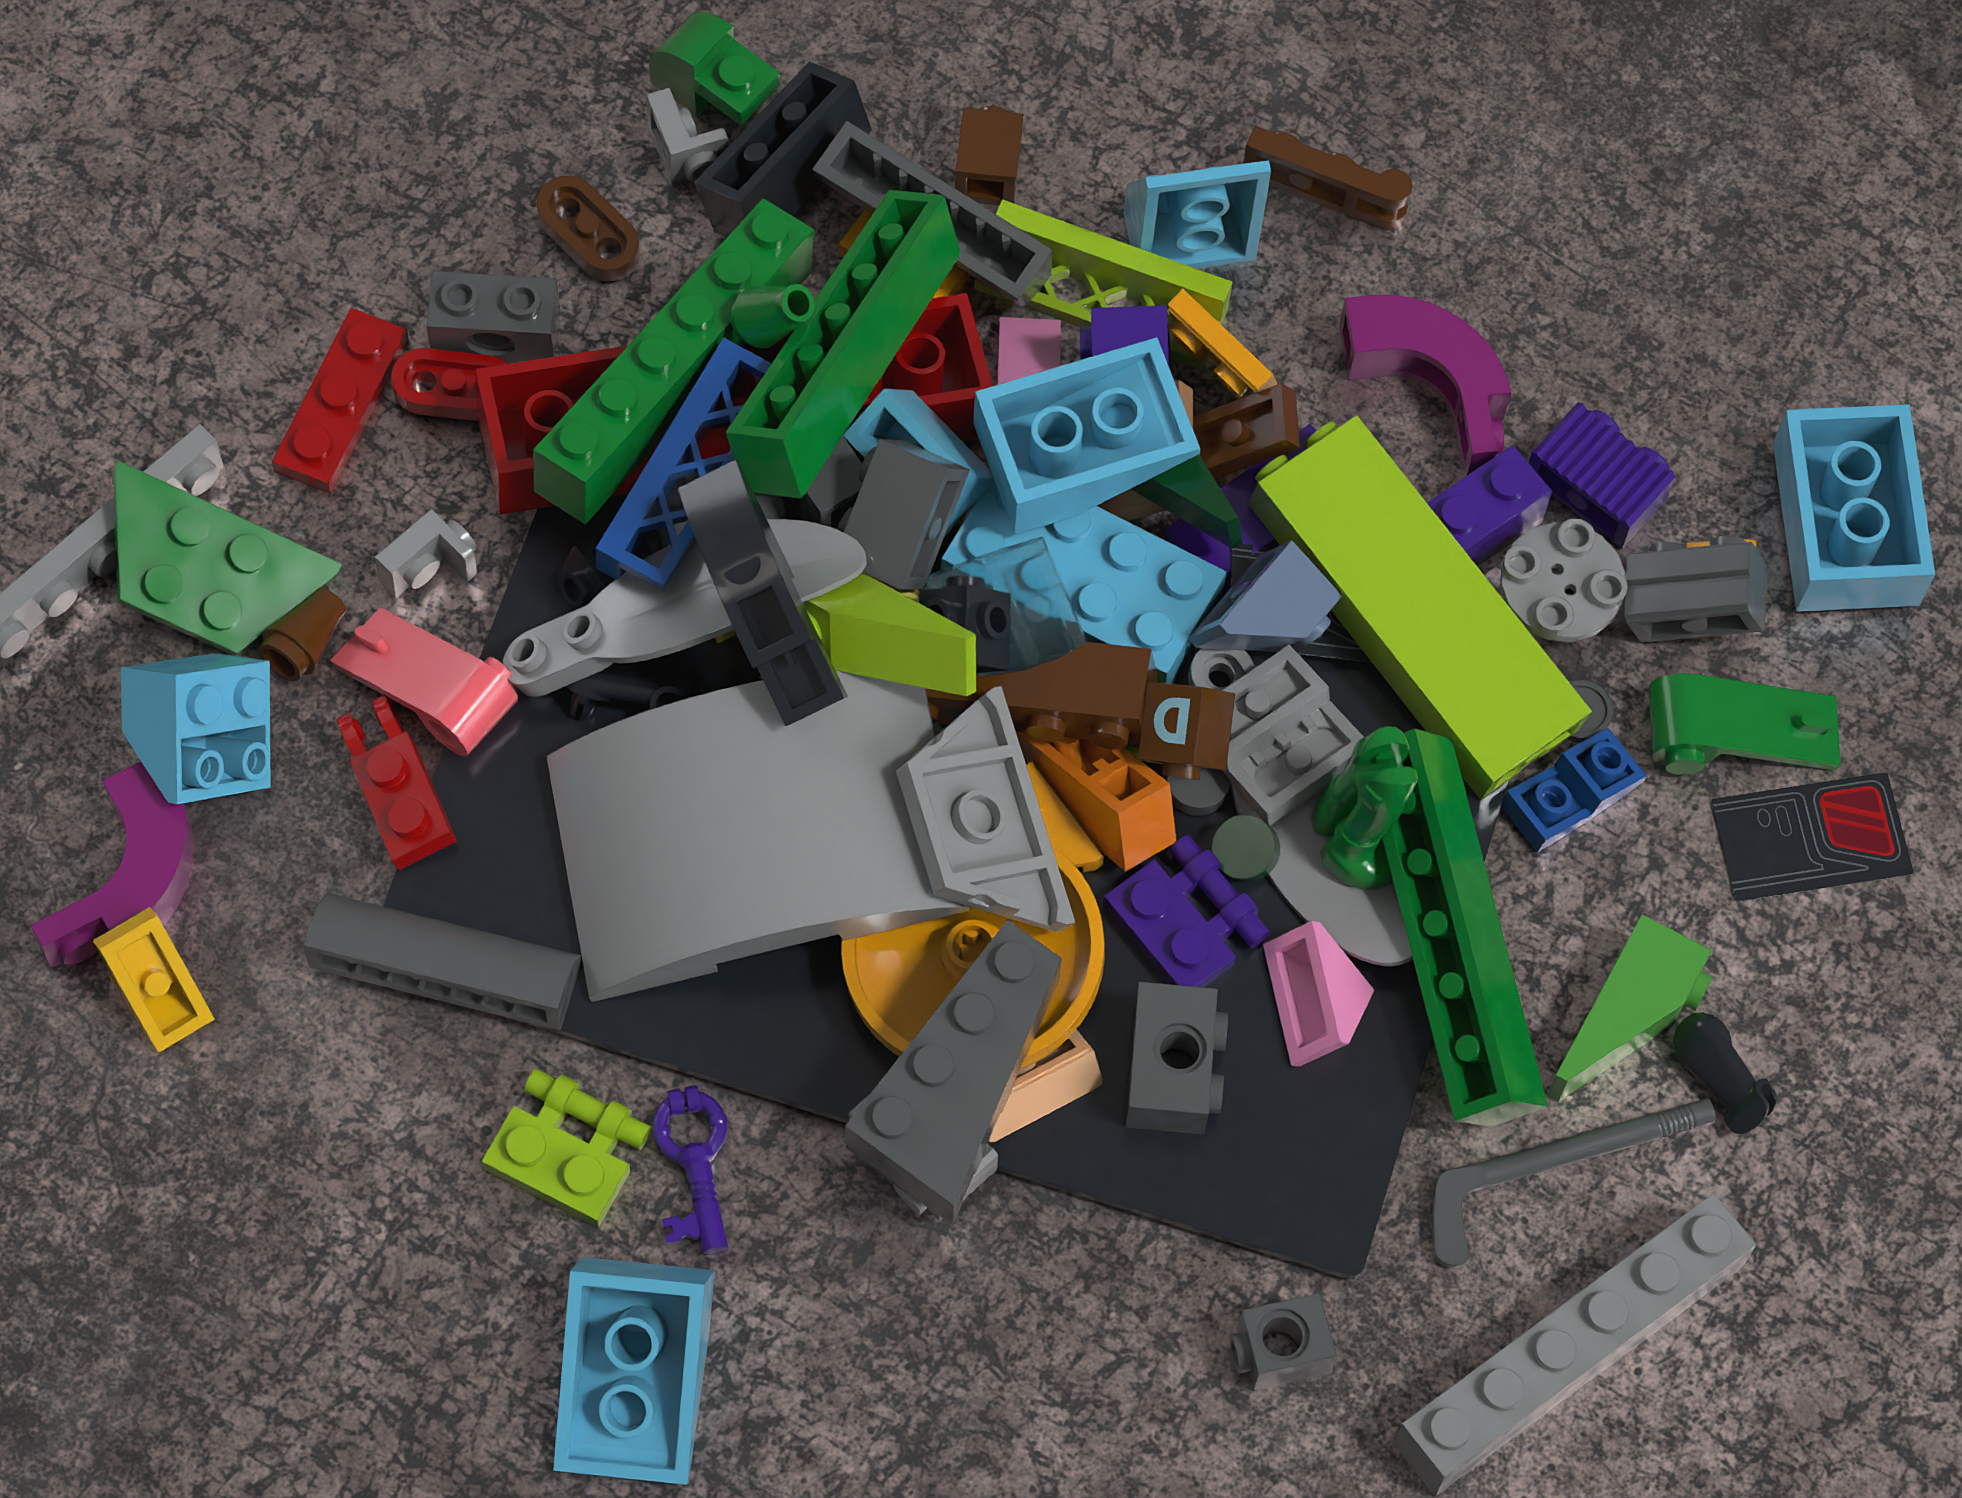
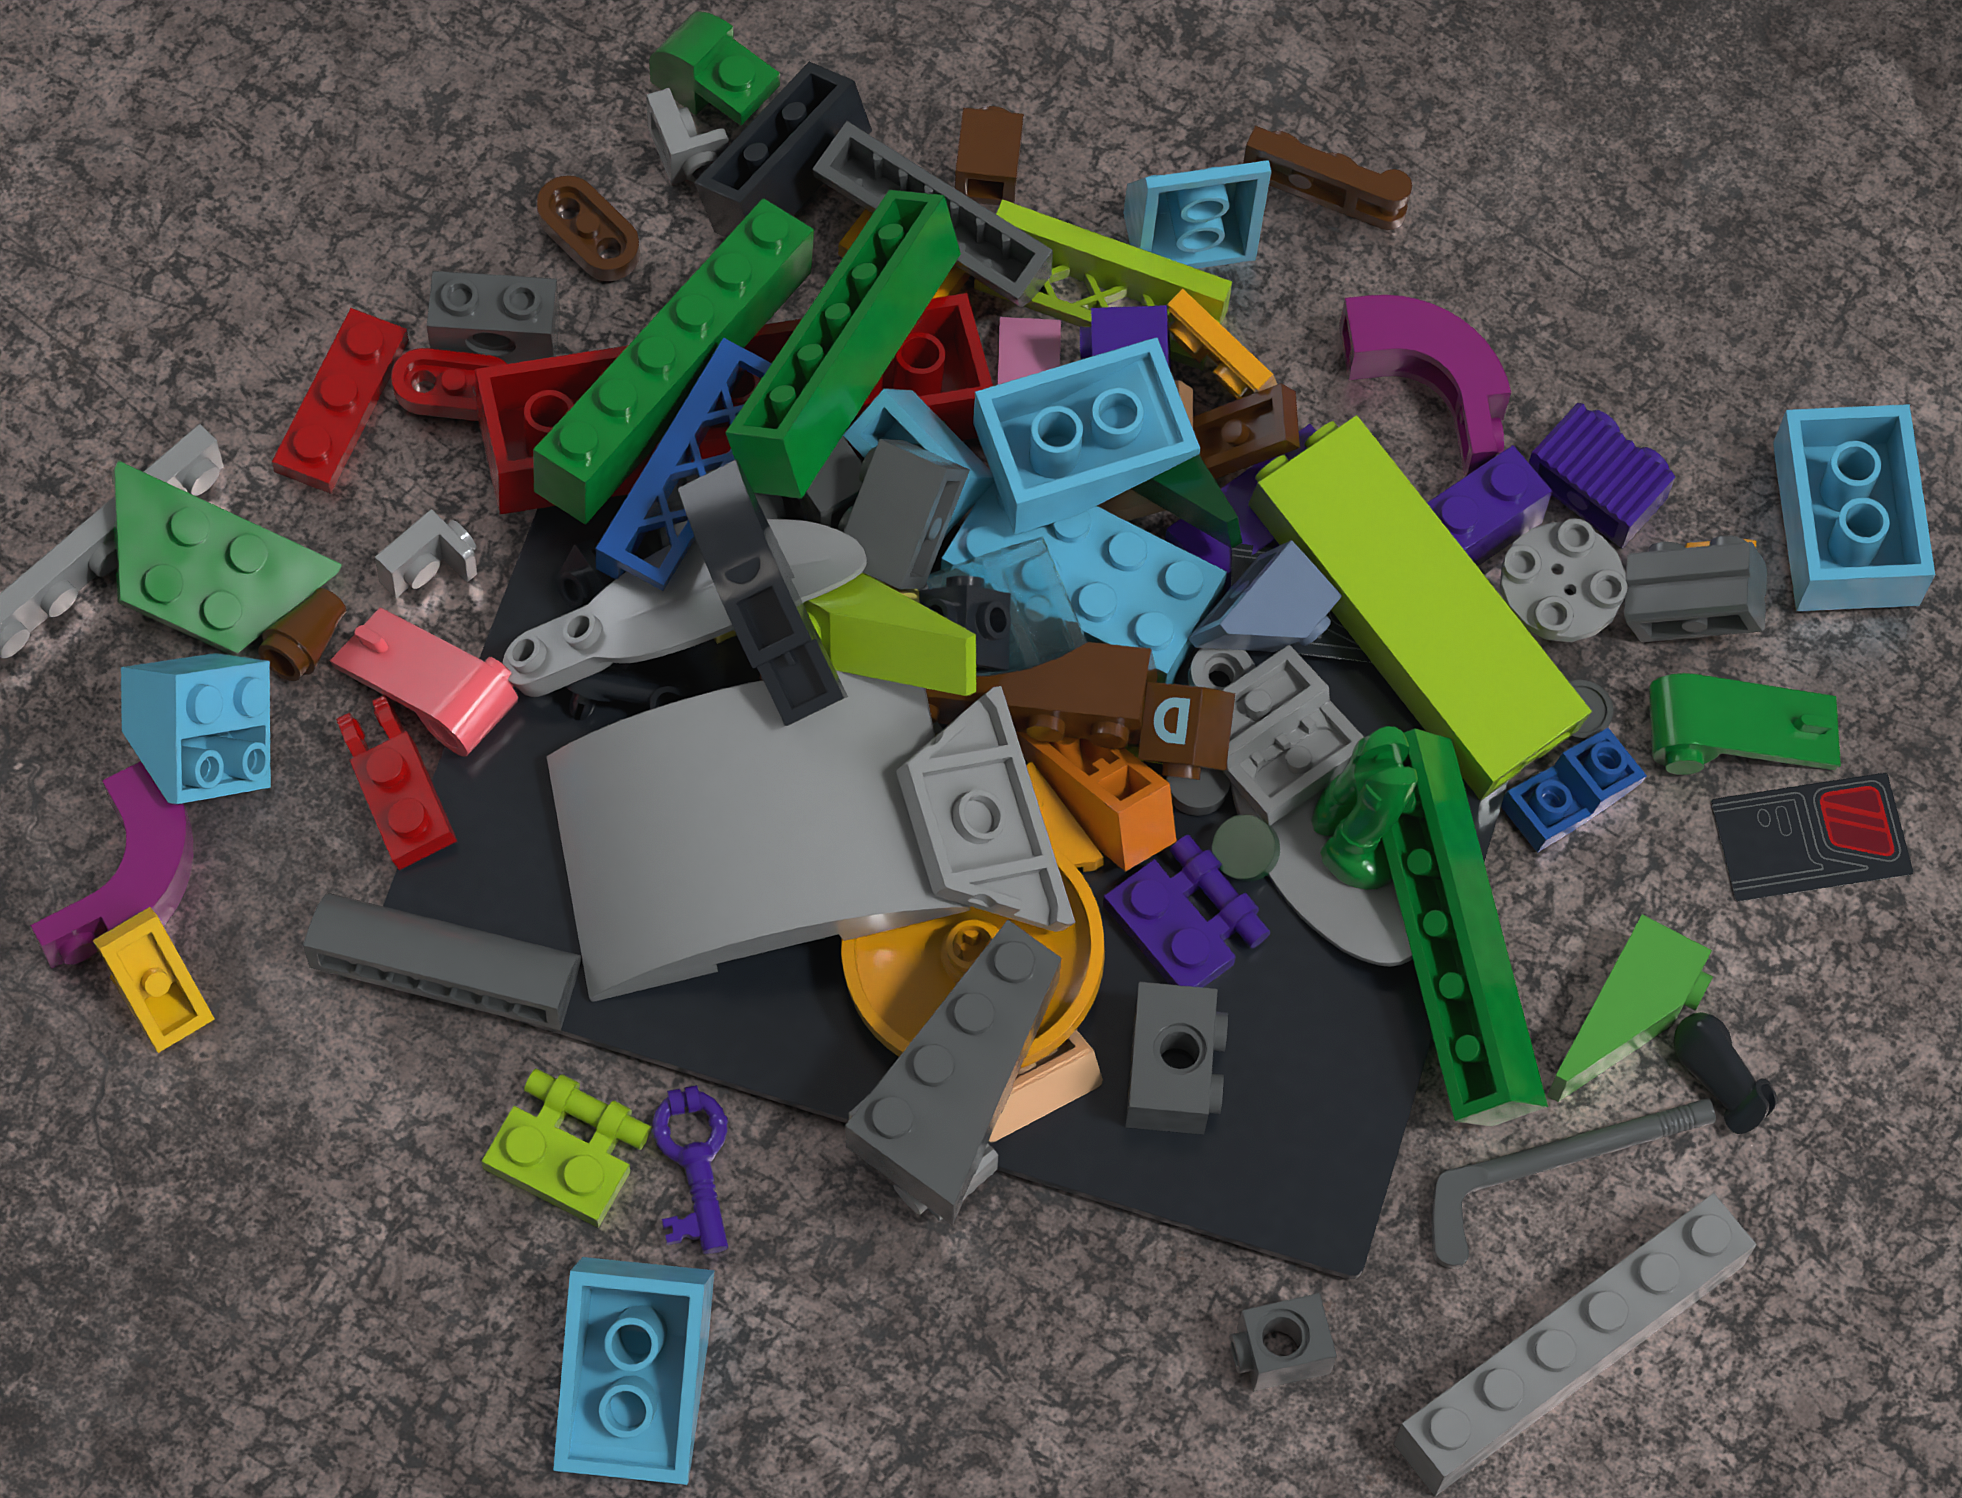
(769, 313): green cone -> none
(1315, 991): bright pink slope -> none

